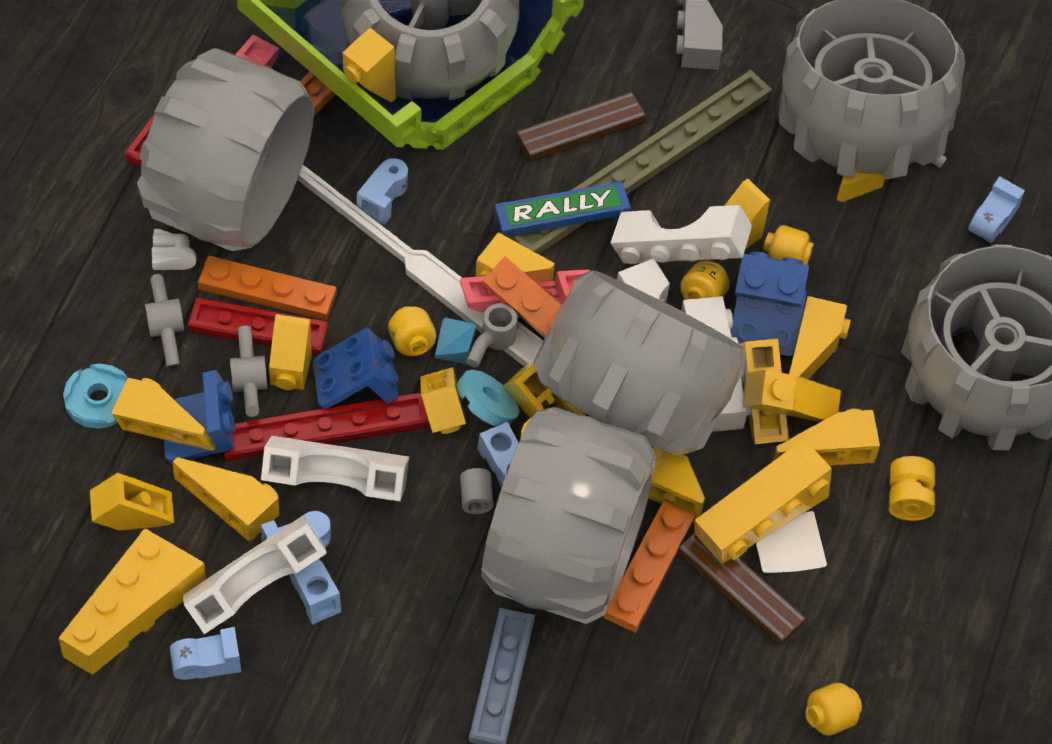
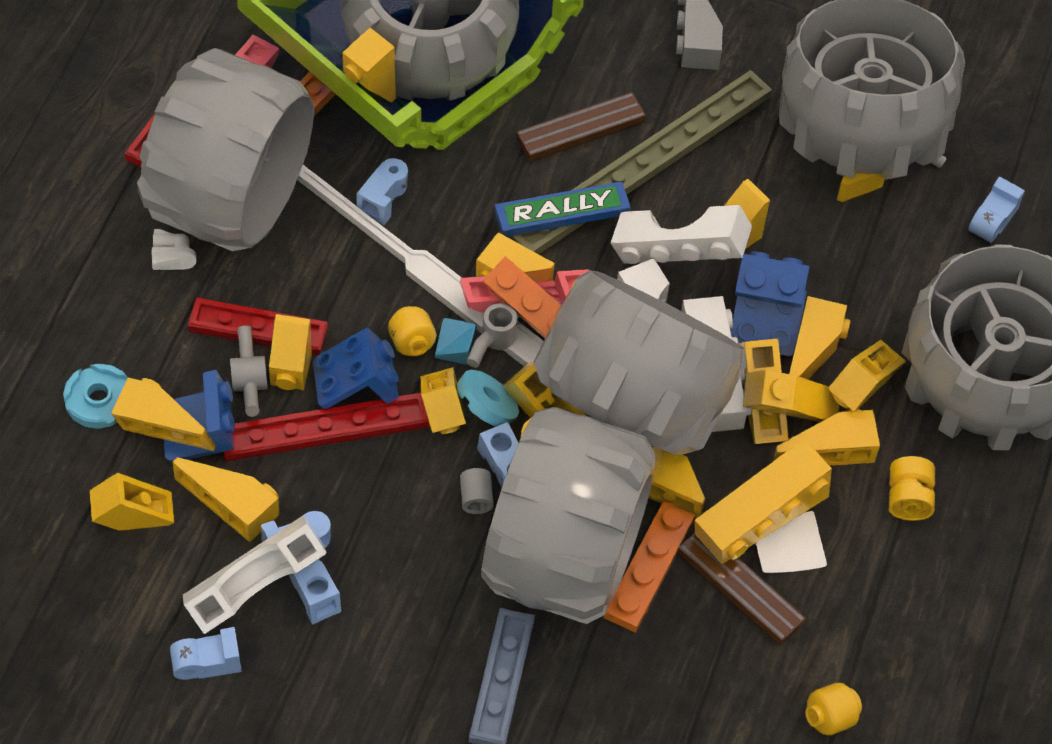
(129, 600): yellow wedge -> none
(164, 319): light grey piece -> none
(267, 288): orange plate -> none
(305, 461): white arch -> none
(705, 281): yellow head -> none
(788, 243): yellow head -> none
(865, 375): none -> yellow slope

